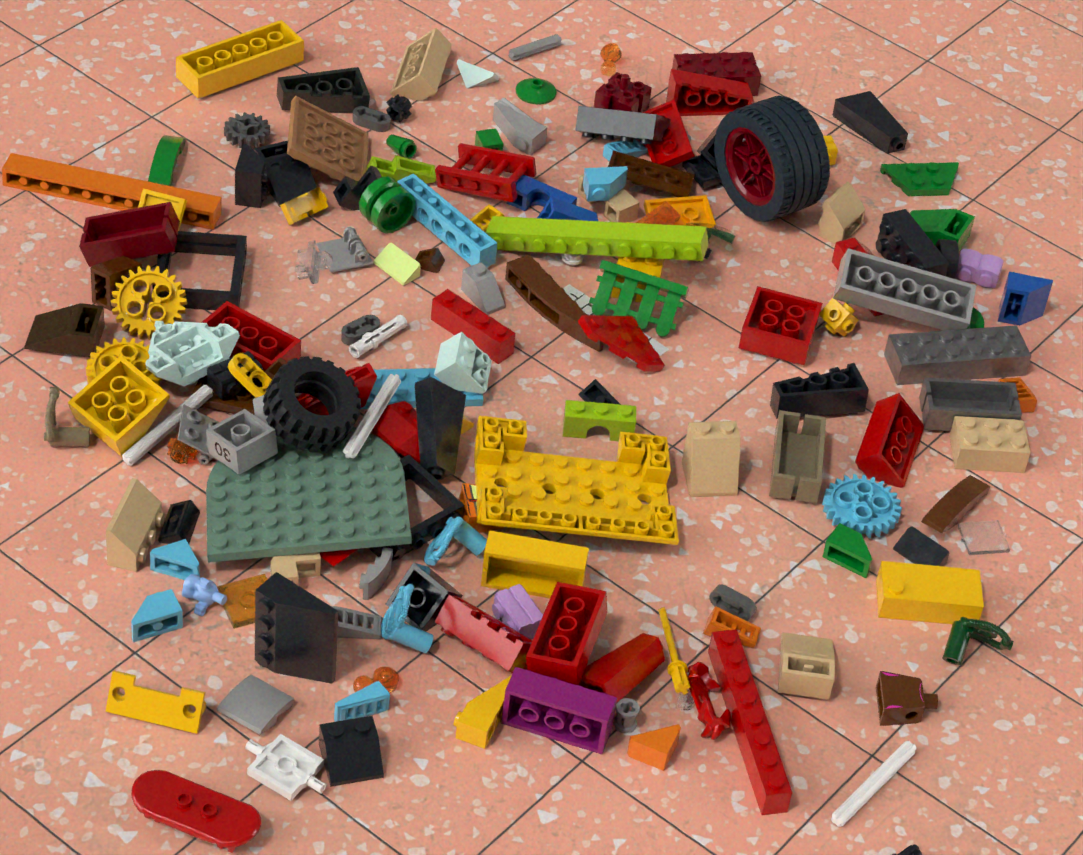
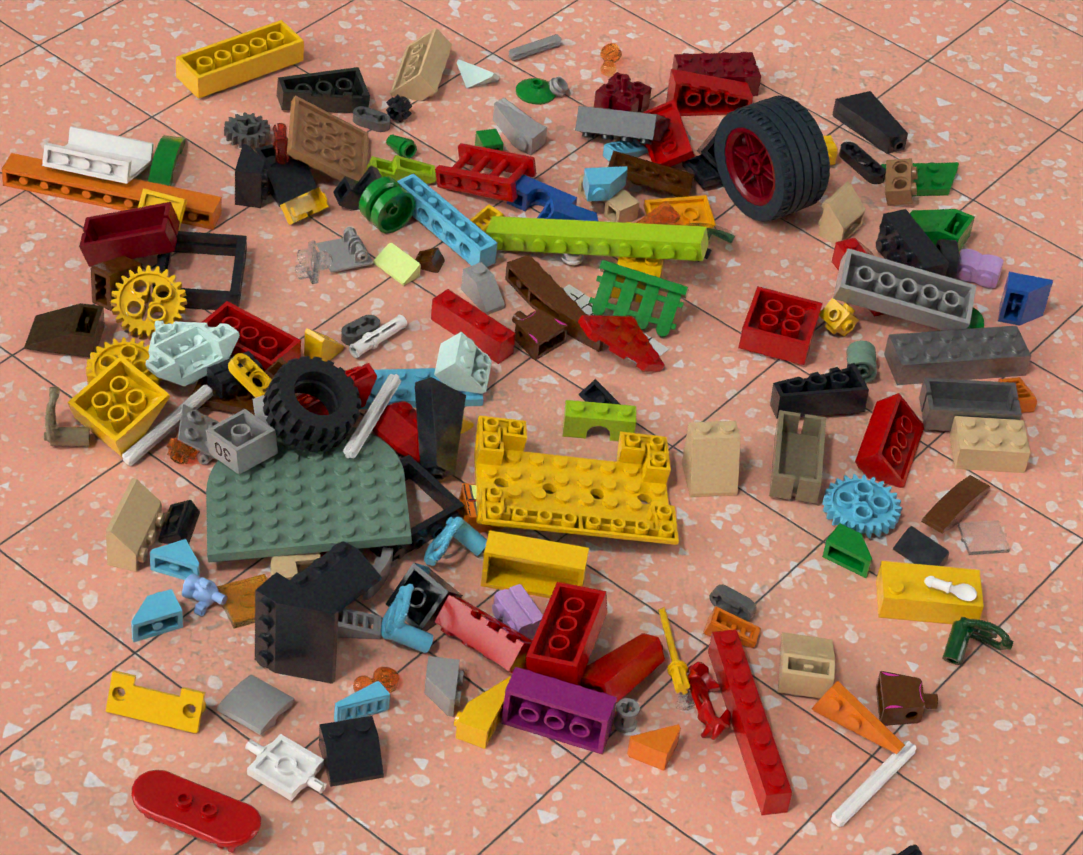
(99, 155): none -> white panel
(280, 143): none -> clear red pin
(320, 345): none -> yellow slope
(338, 576): none -> black slope
(442, 683): none -> light grey slope
(539, 332): none -> reddish brown torso
(558, 86): none -> light grey plate
(850, 713): none -> orange wing
(853, 154): none -> black beam
(864, 356): none -> sand green wheel
(900, 181): none -> medium nougat brick
(962, 591): none -> white piece

